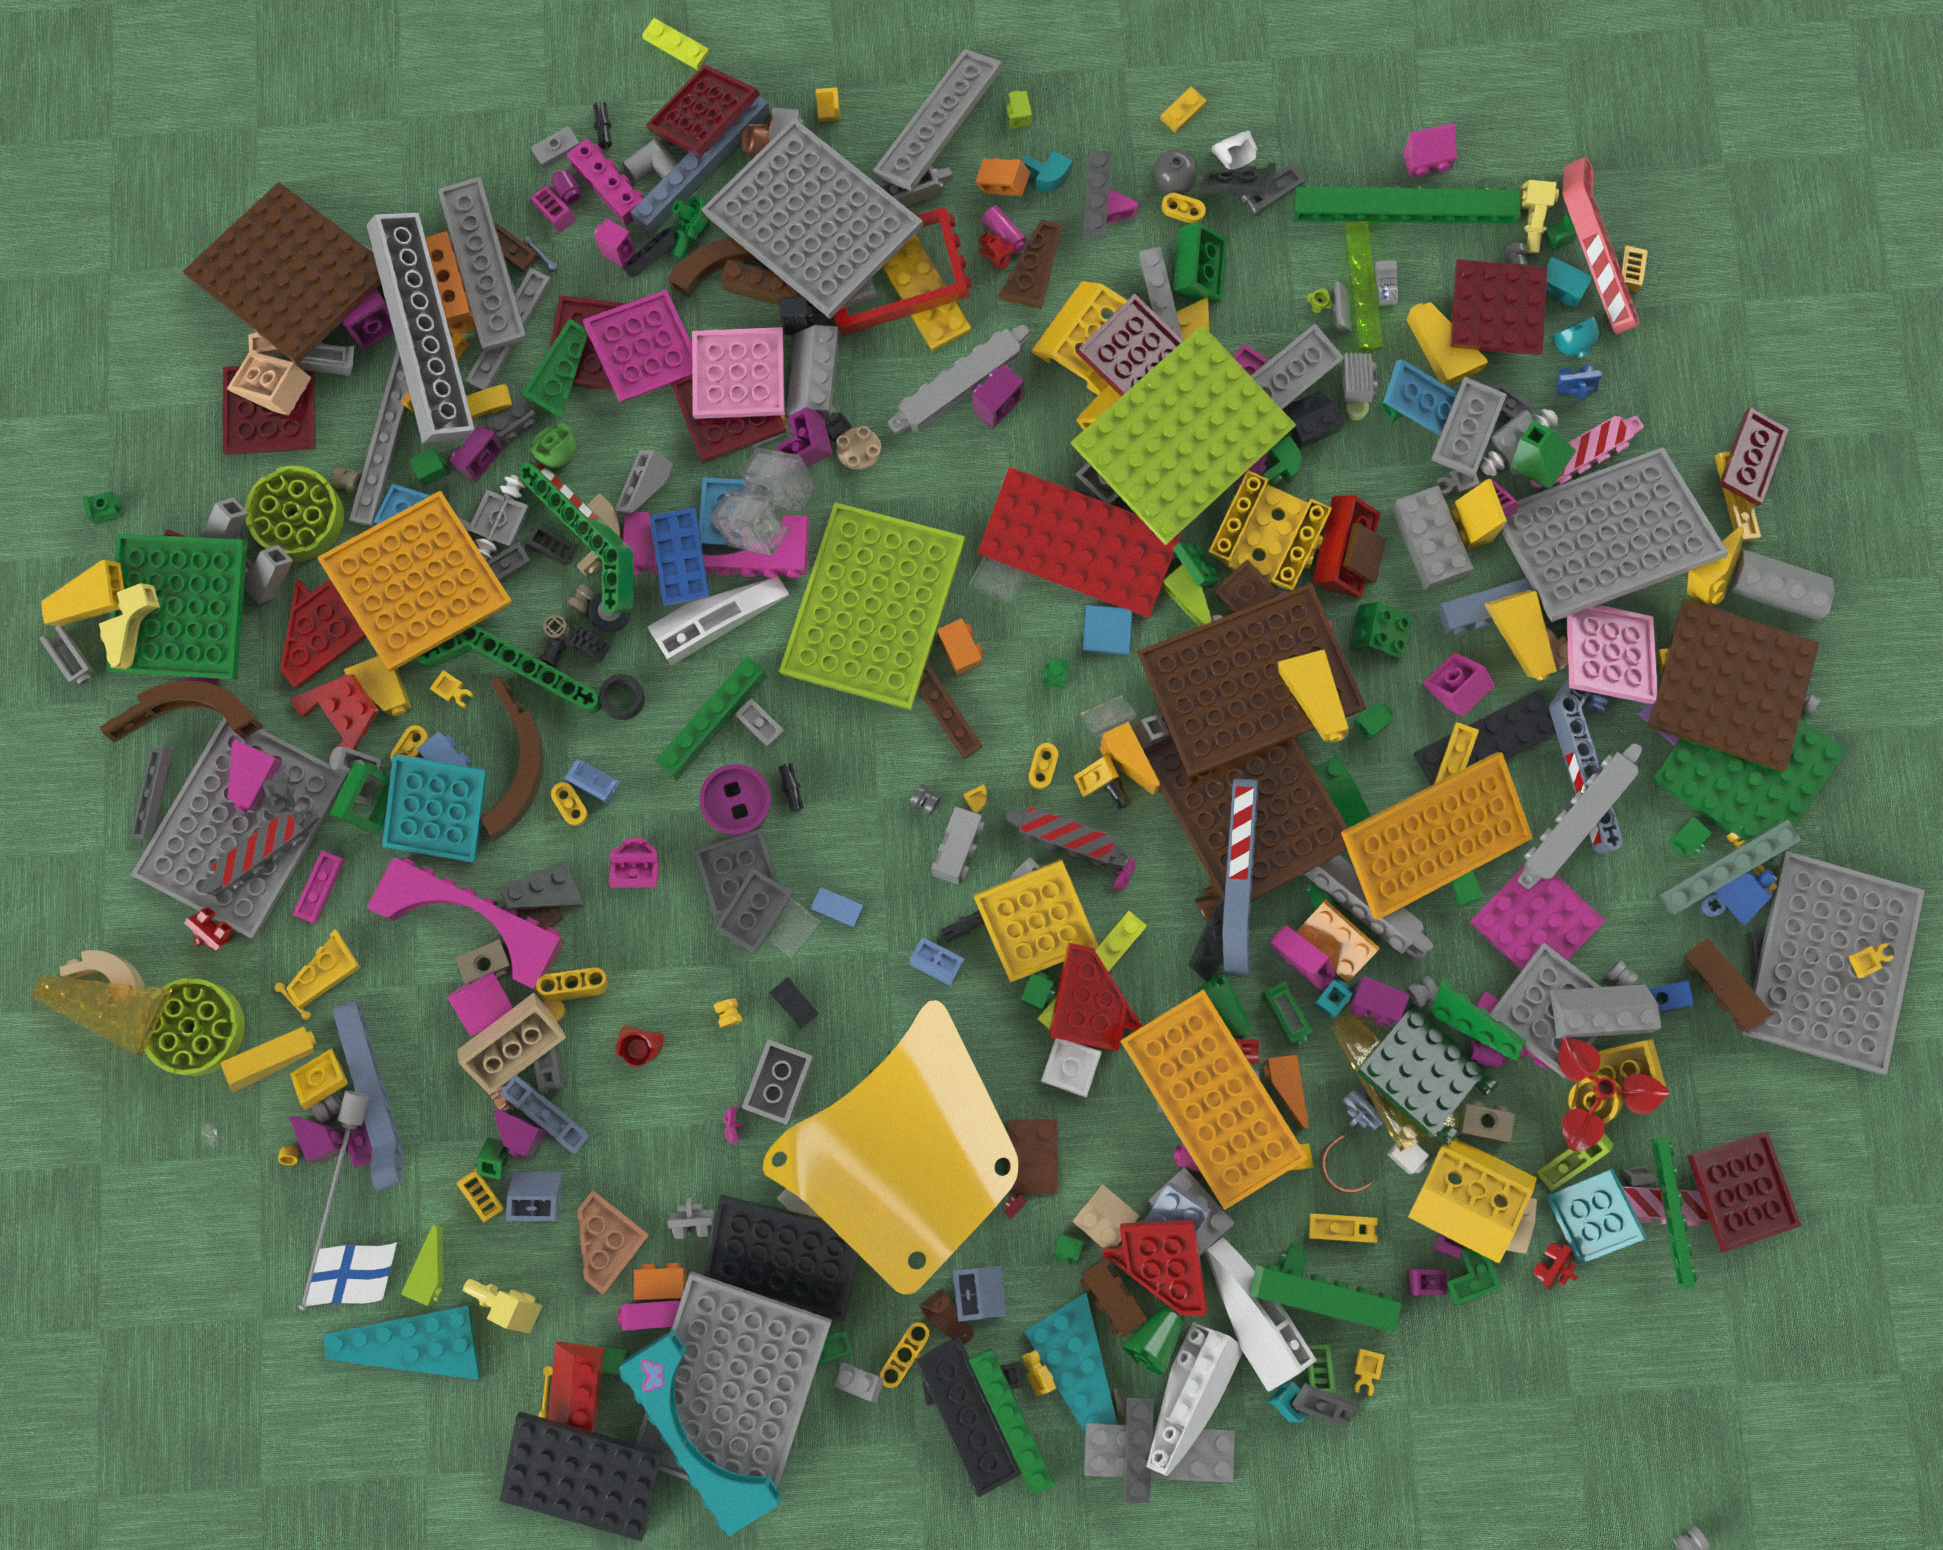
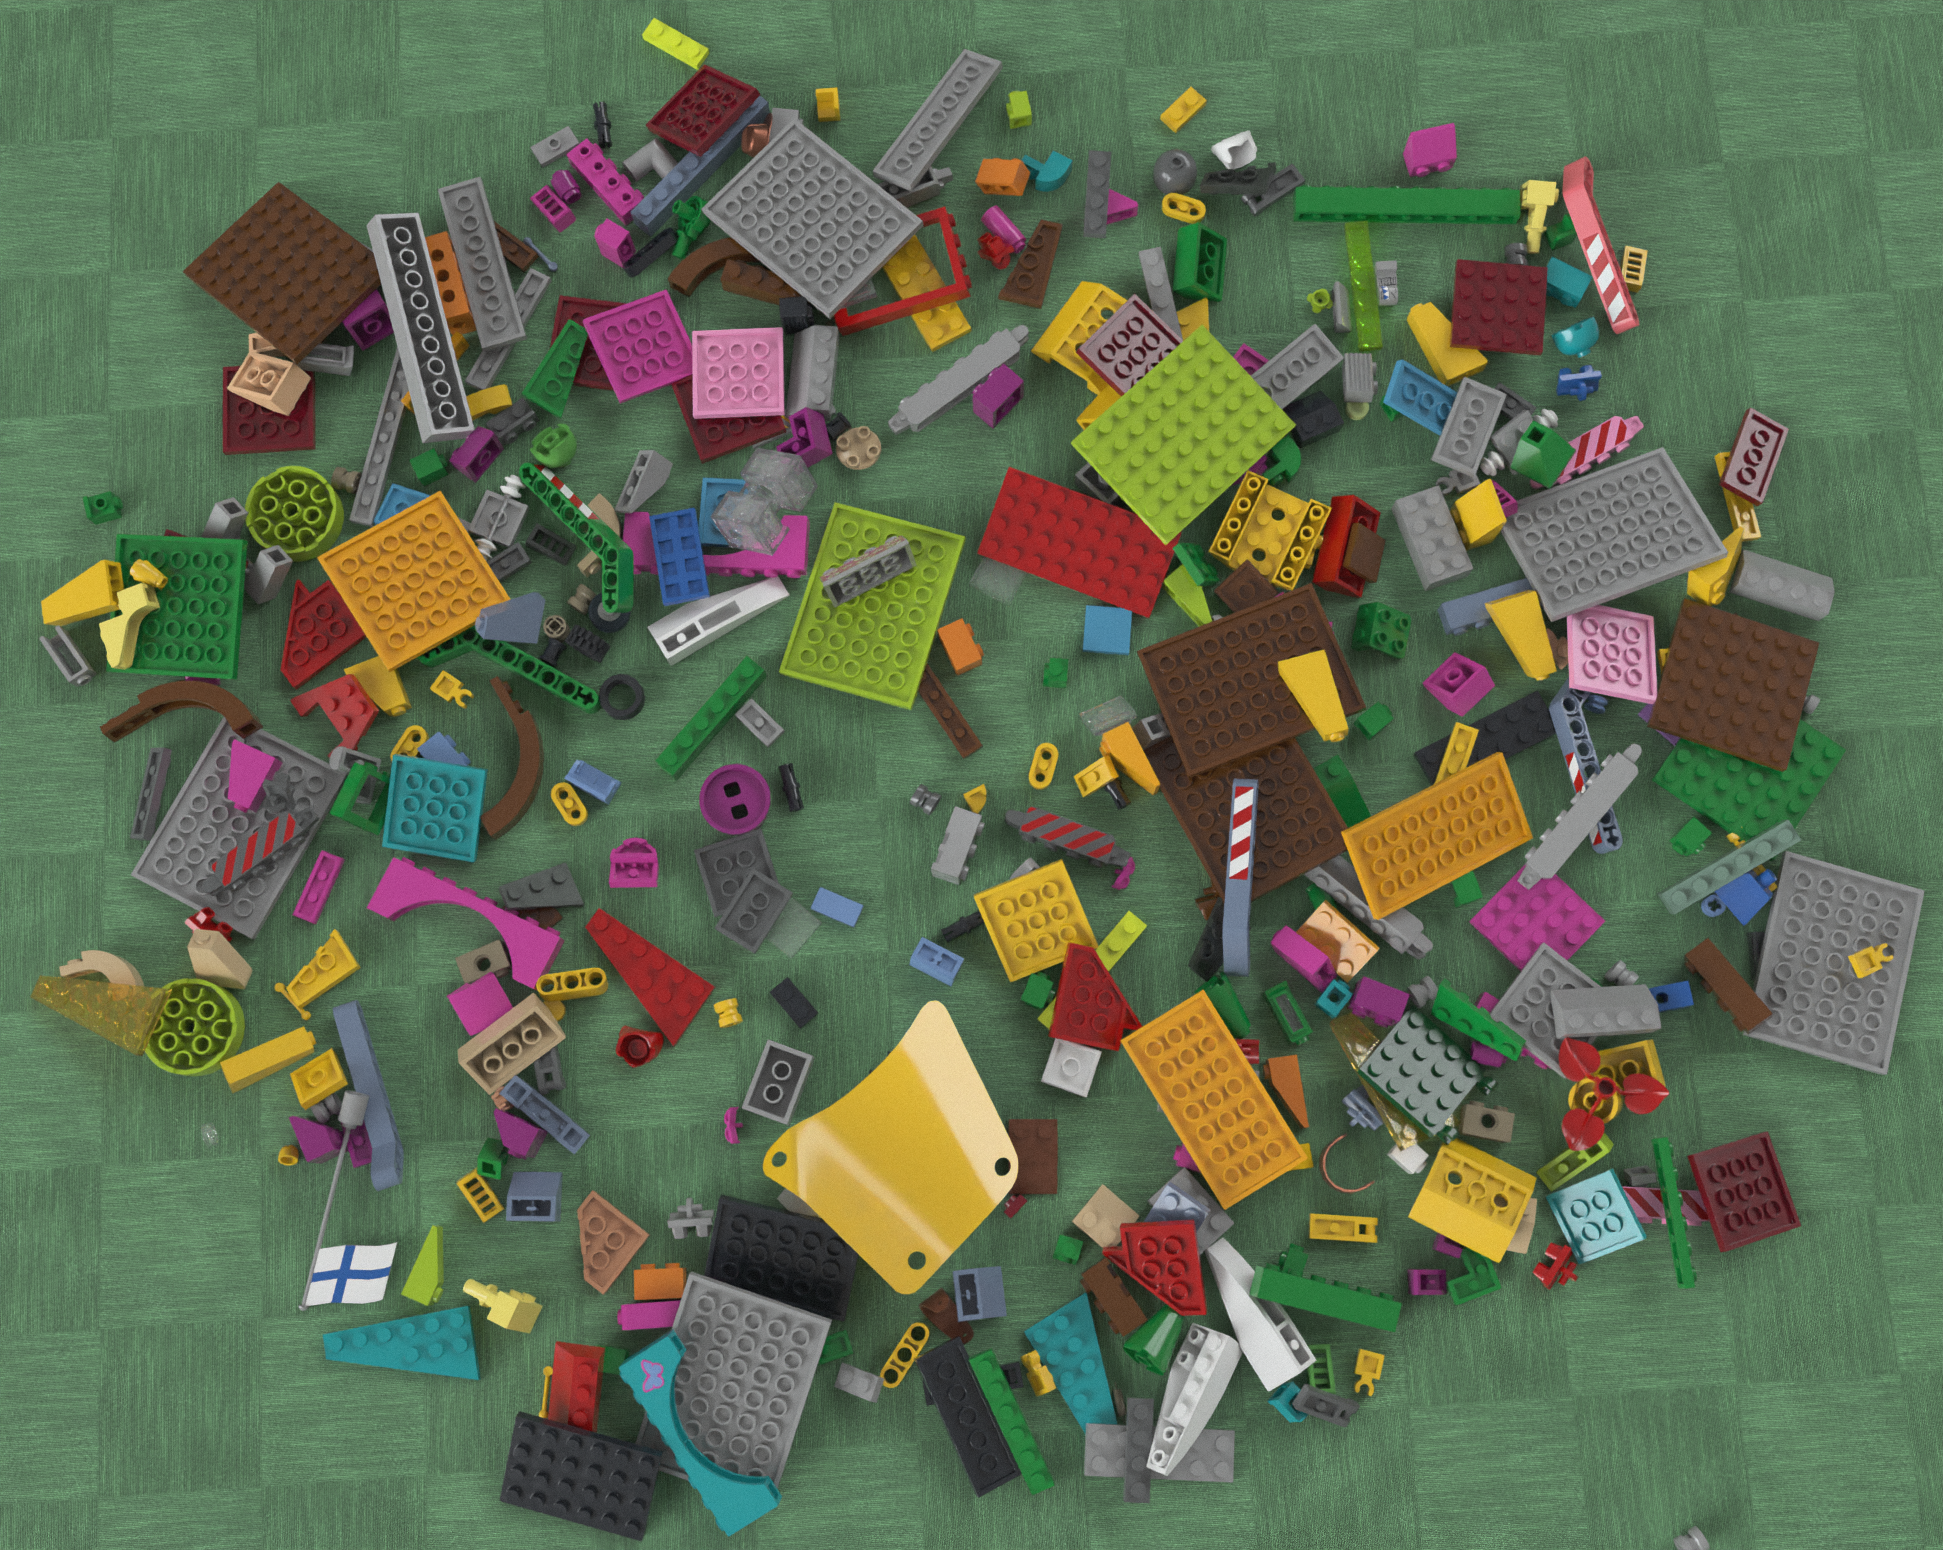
(146, 573): none -> yellow cone
(217, 960): none -> tan slope
(512, 620): none -> sand blue slope
(660, 983): none -> red wing
(868, 570): none -> light grey slope

